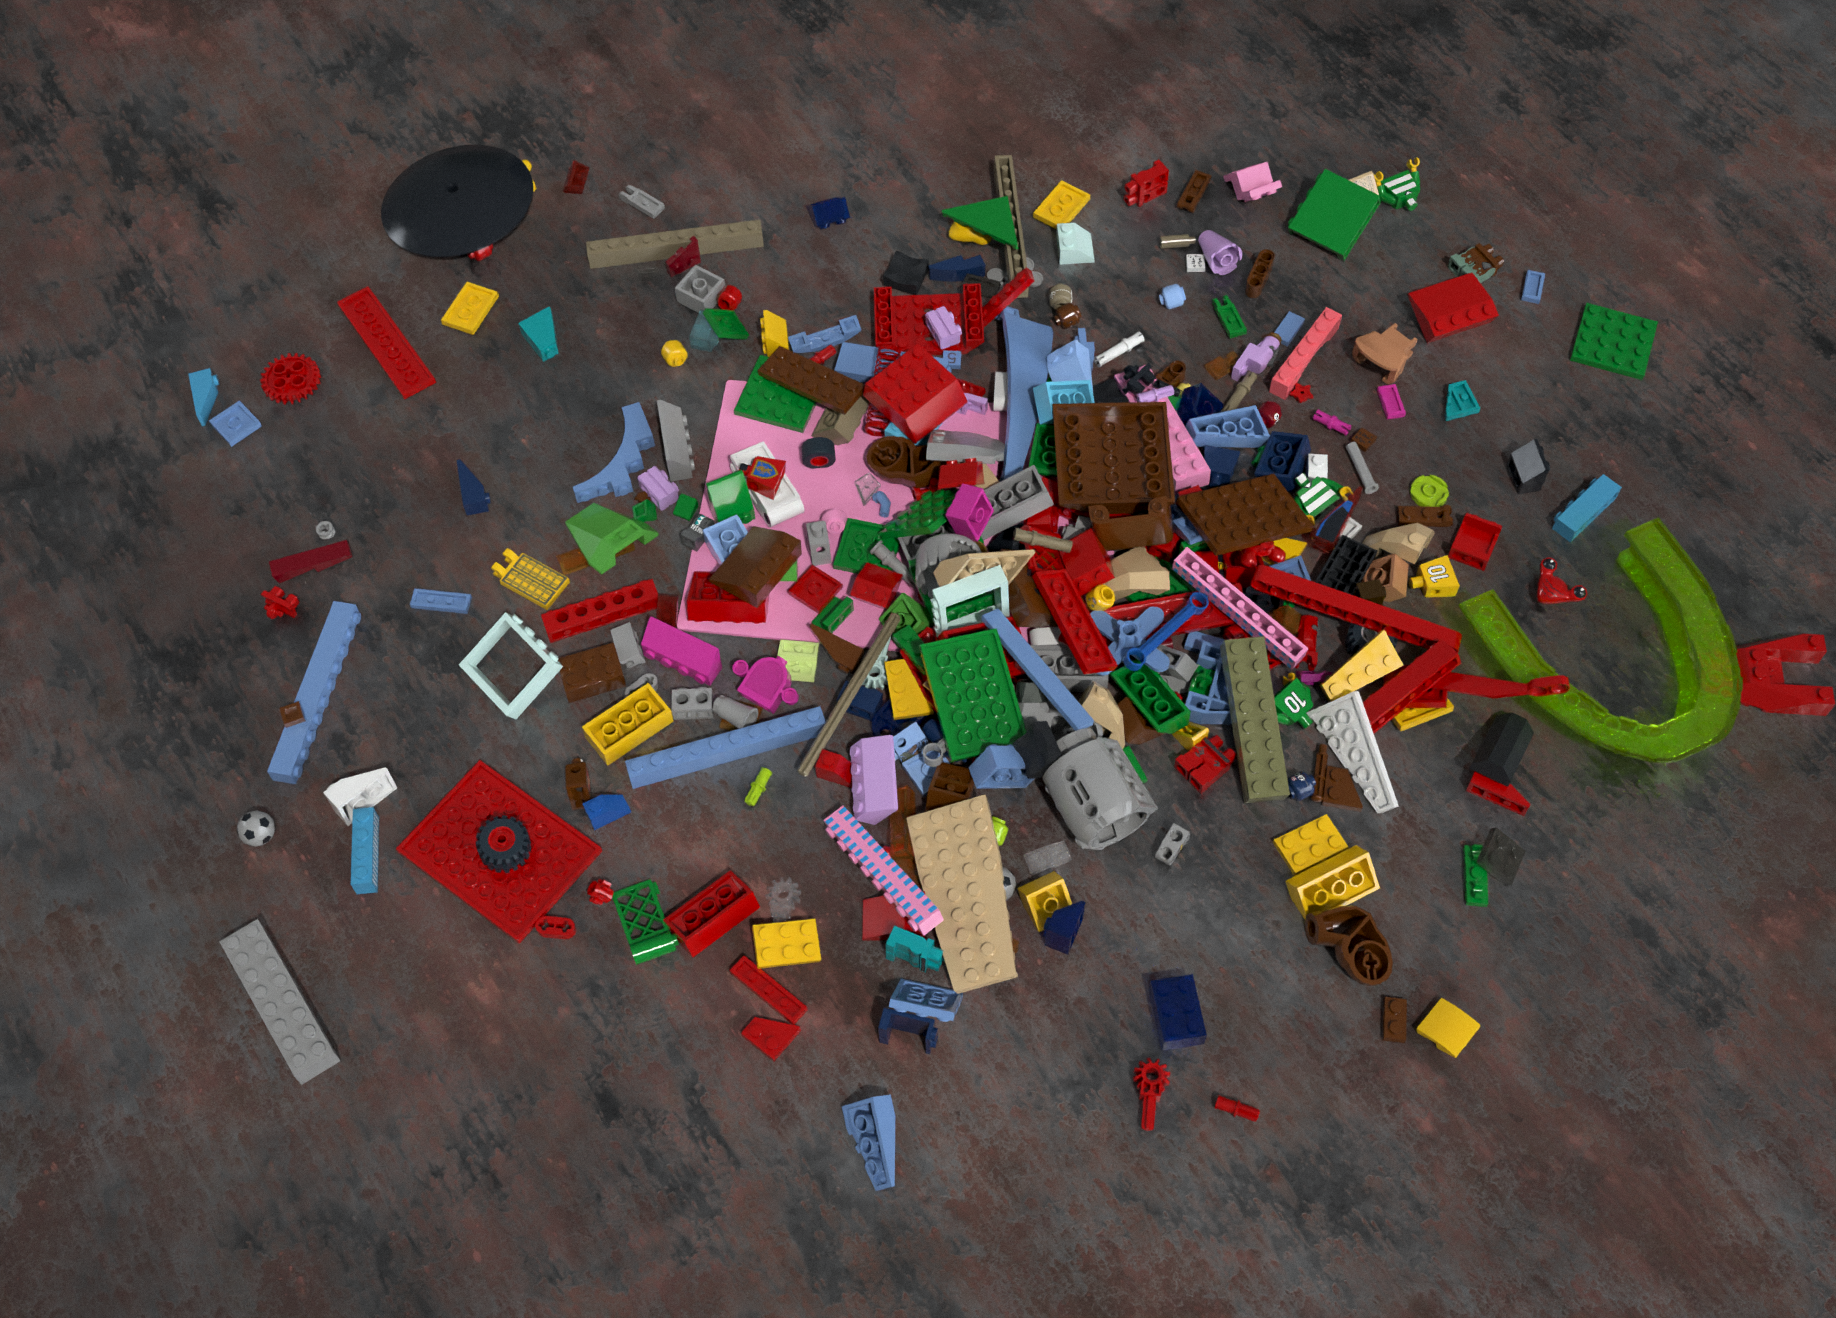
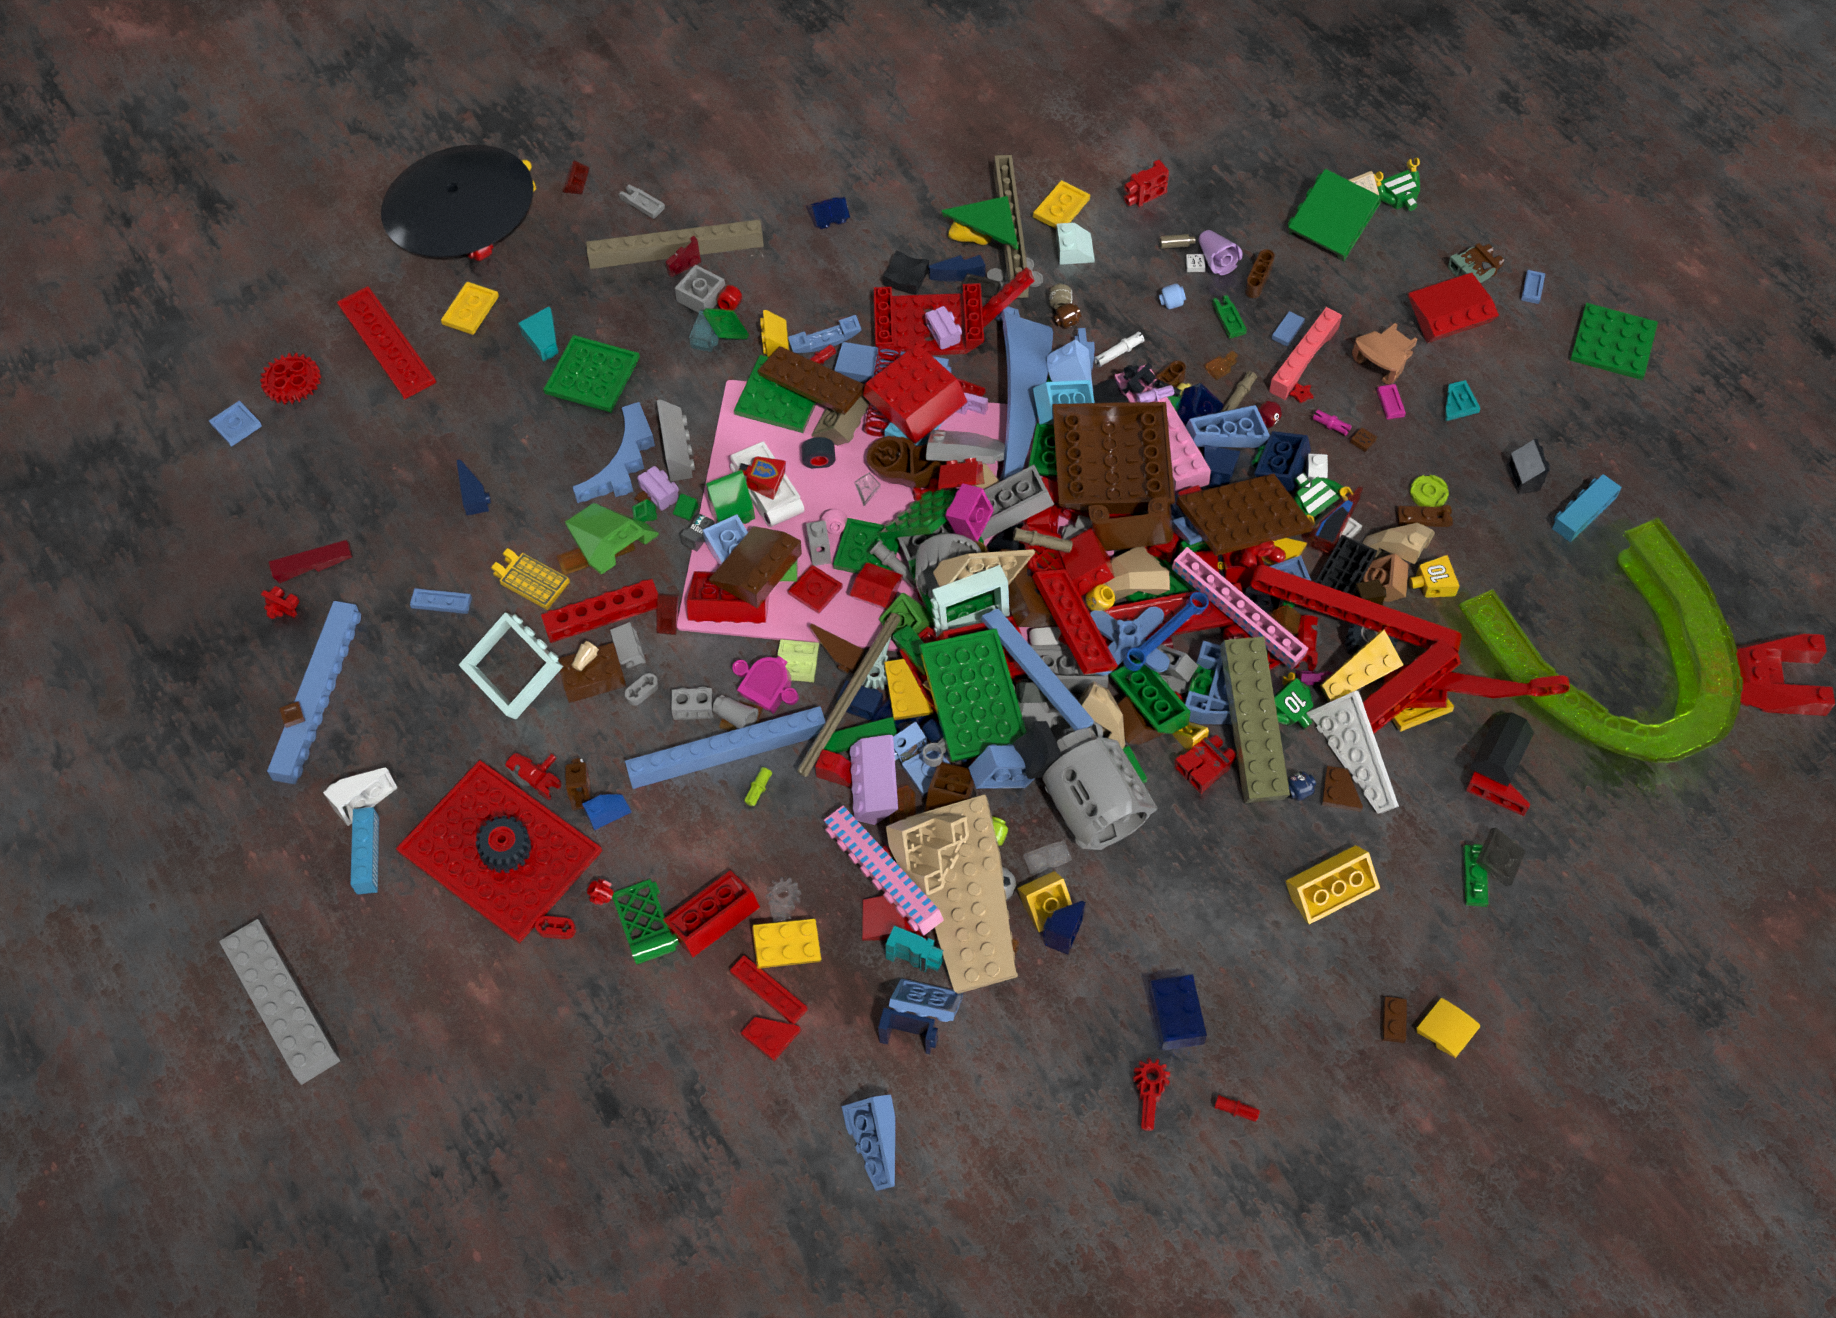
(204, 393): dark azure slope -> none
(255, 828): light grey piece -> none
(325, 525): light grey bush -> none
(533, 775): none -> red piece
(584, 656): none -> tan cone
(591, 373): none -> green plate
(627, 724): yellow brick -> none
(674, 353): yellow head -> none
(681, 651): dark pink slope -> none
(834, 614): green panel -> none
(844, 739): none -> green tile
(880, 497): medium blue arm -> none
(927, 848): none -> tan brick
(954, 358): medium blue tile -> none
(1001, 391): white beam -> none
(1172, 844): light grey leg -> none
(1194, 191): reddish brown plate -> none
(1196, 639): medium blue tile -> none
(1253, 182): bright pink bracket -> none
(1257, 357): lavender plate -> none
(1310, 844): yellow plate -> none
(1320, 773): reddish brown piece -> none
(1356, 941): reddish brown piece -> none
(1362, 469): light grey pin -> none
(1475, 541): red panel -> none
(1553, 589): red head -> none

